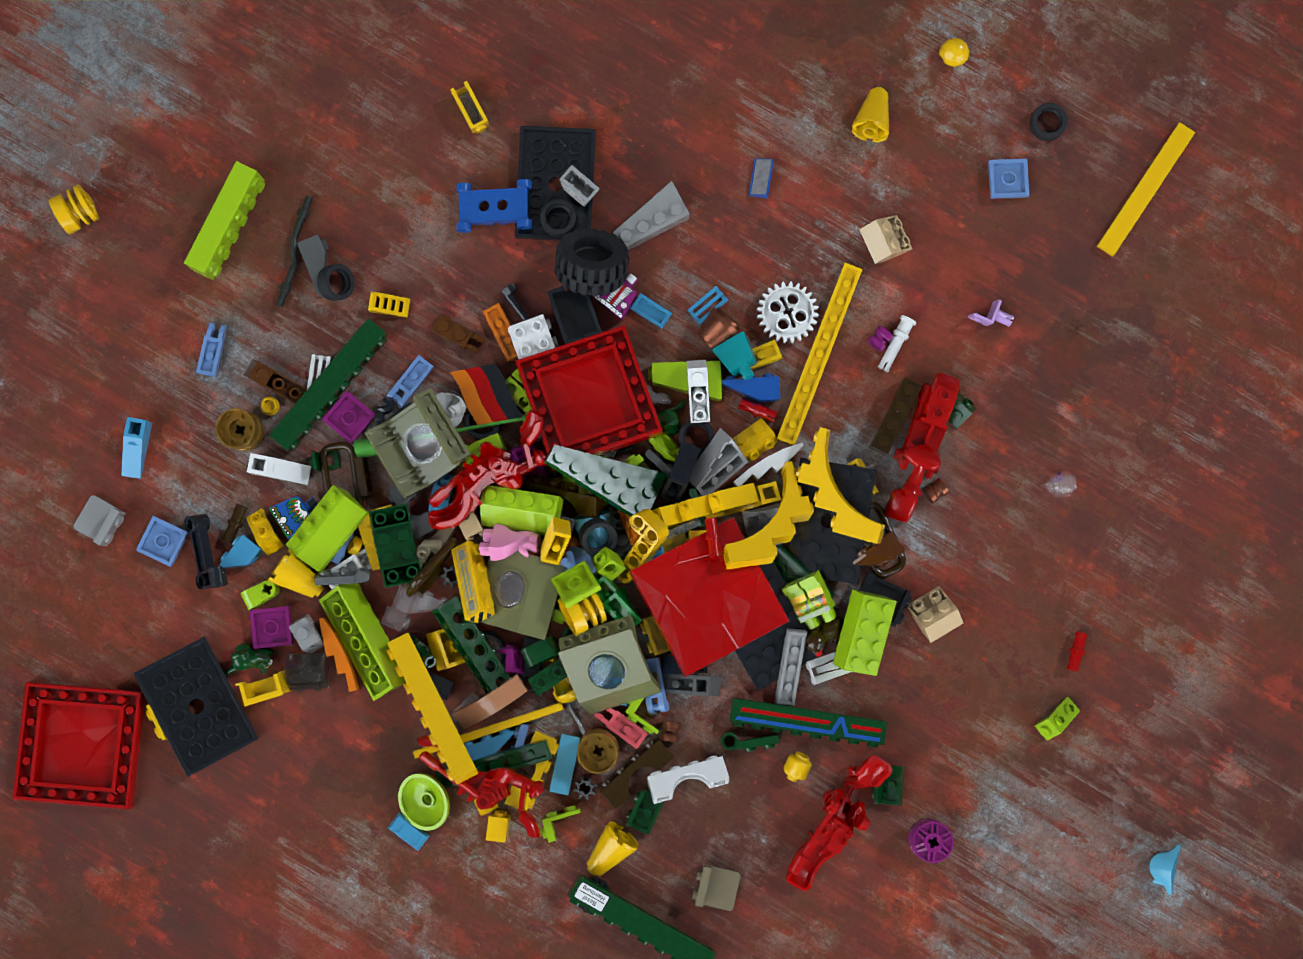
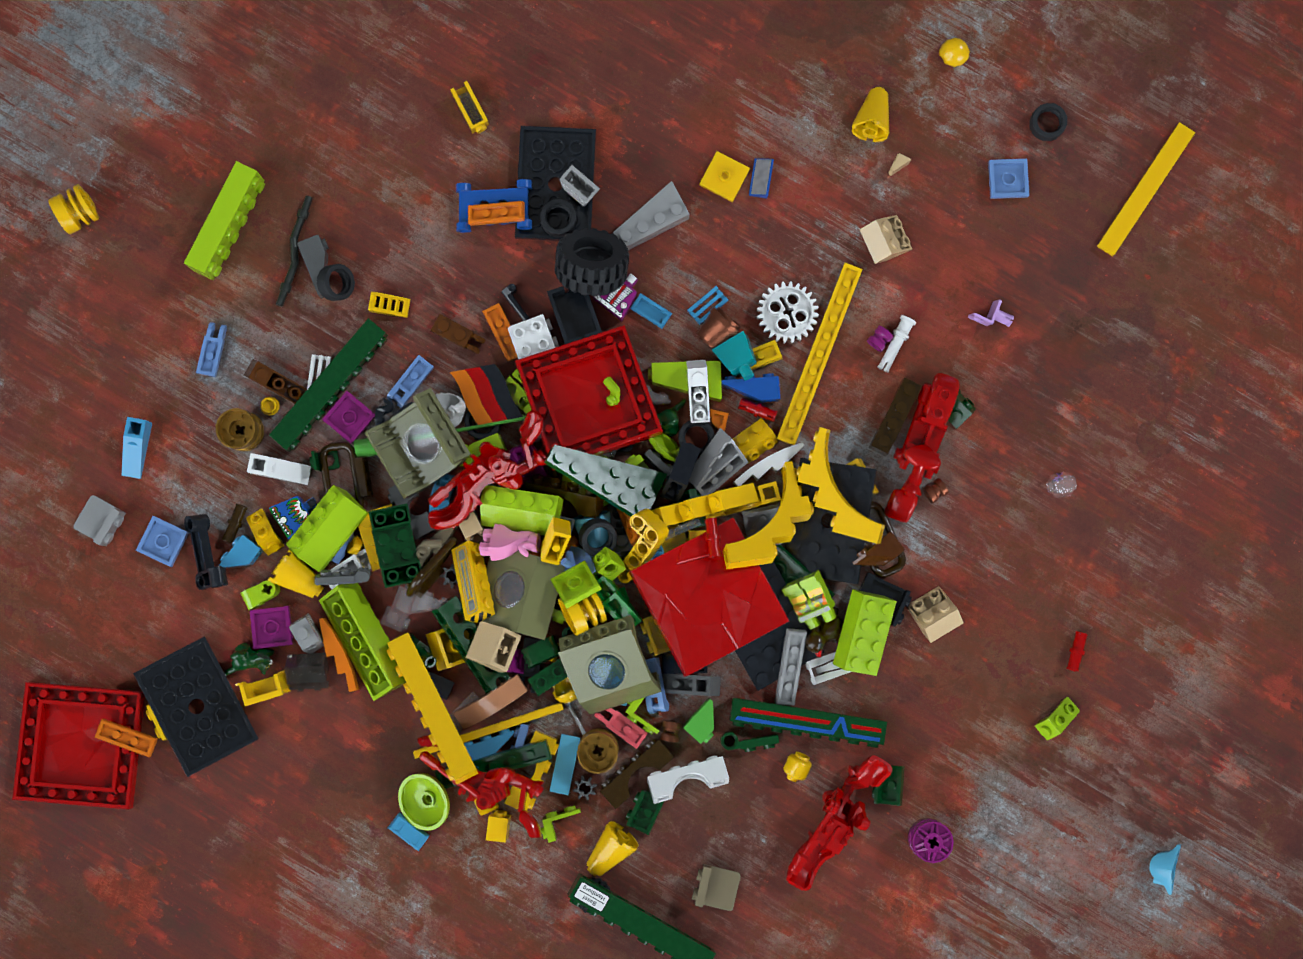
(126, 737): none -> orange tile
(493, 646): none -> tan slope
(496, 213): none -> orange tile
(614, 389): none -> lime arm
(701, 722): none -> bright green slope
(718, 419): none -> orange tile
(724, 176): none -> yellow plate
(899, 163): none -> tan slope

